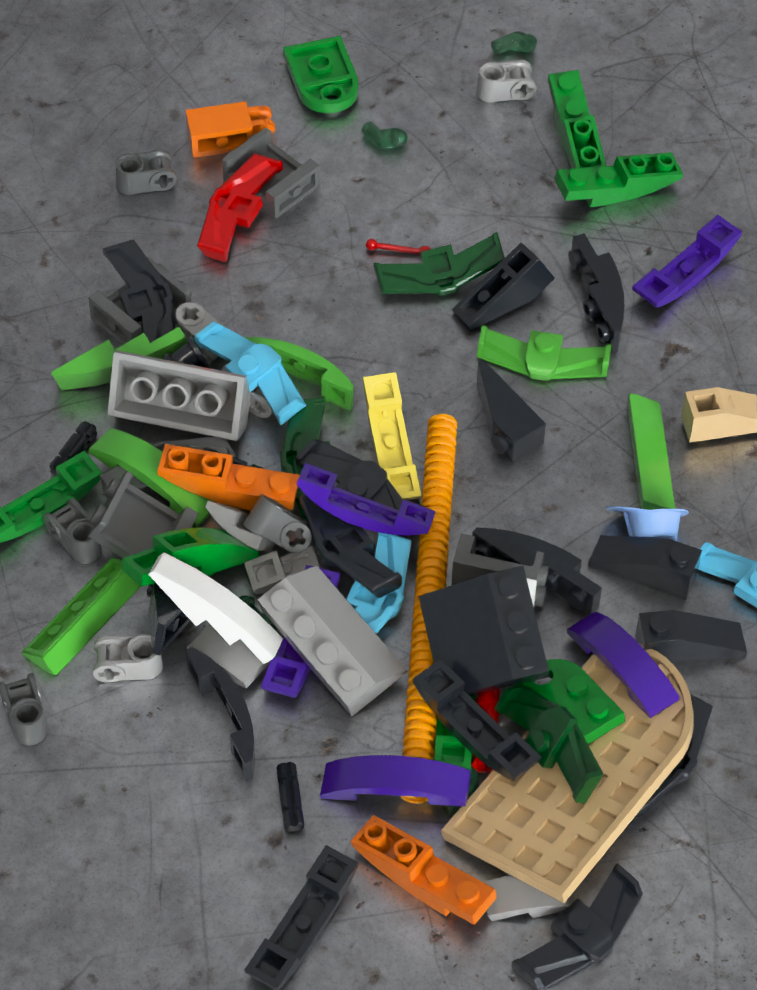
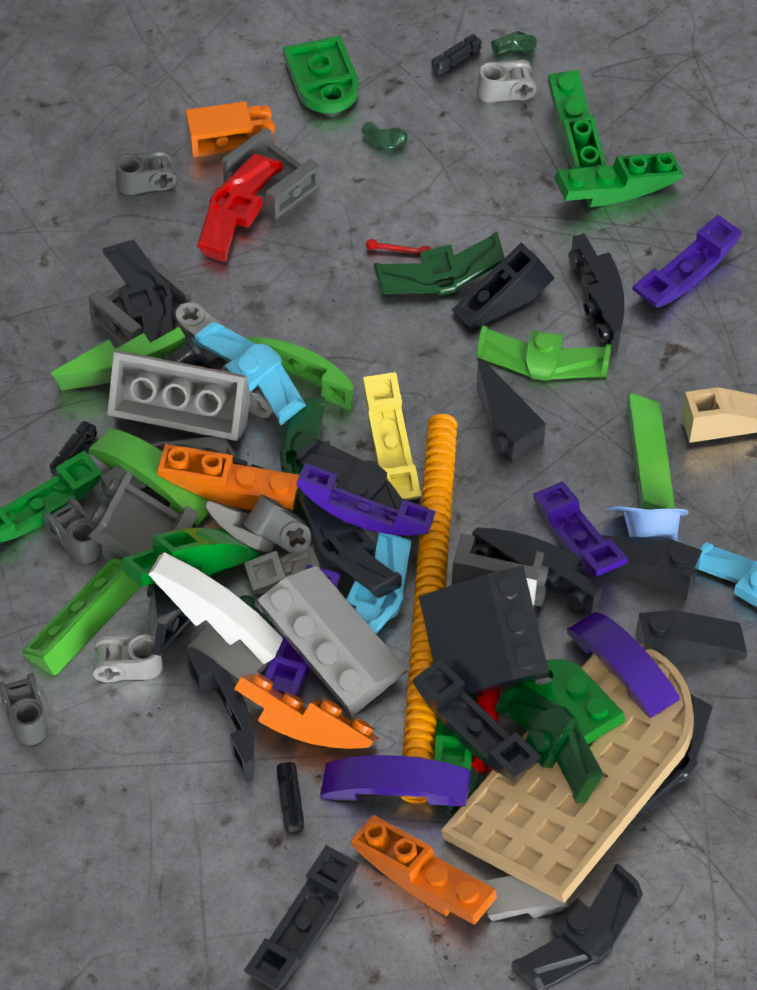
(317, 725): none -> orange slope
(456, 54): none -> black axle
(575, 531): none -> dark purple slope

